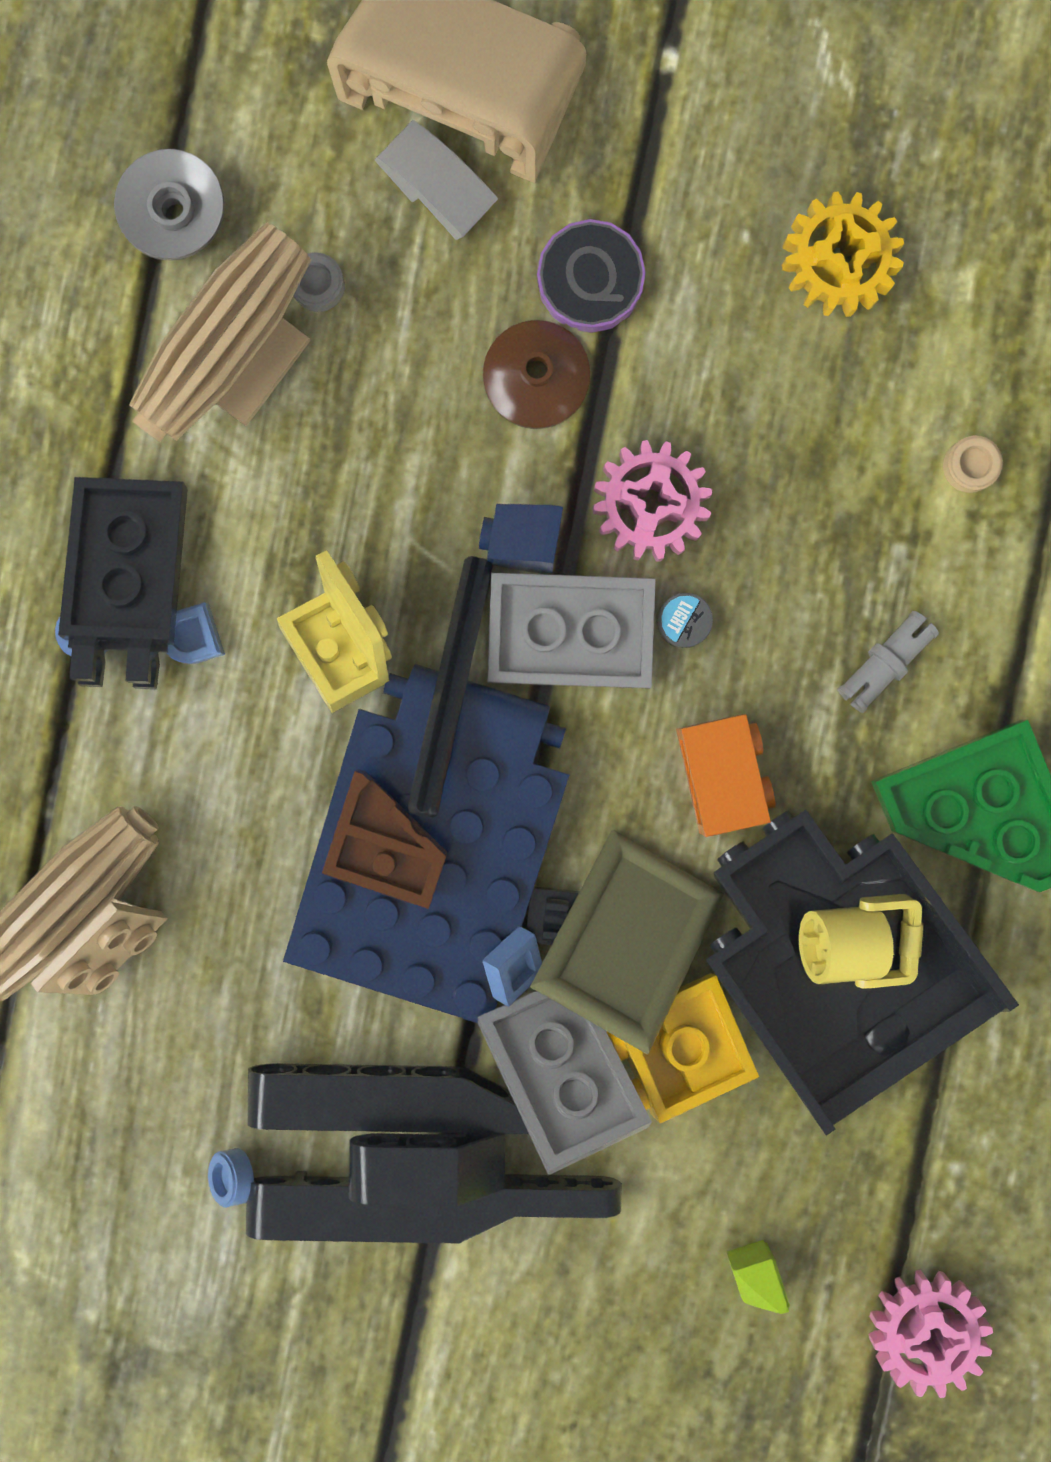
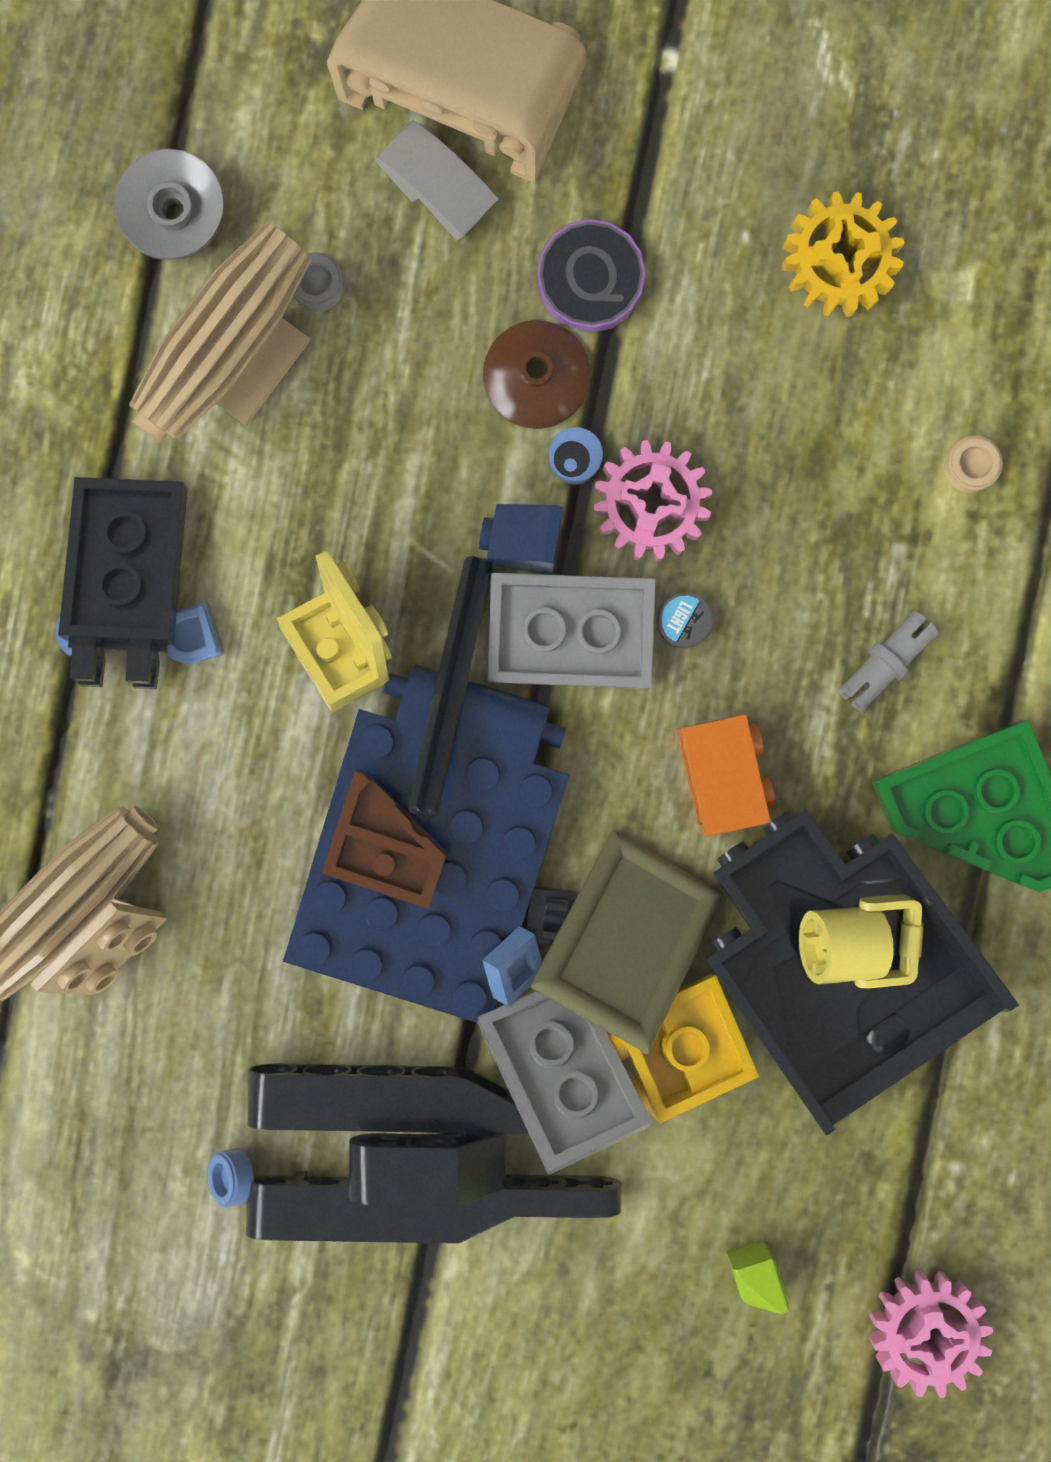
(575, 455): none -> medium blue tile

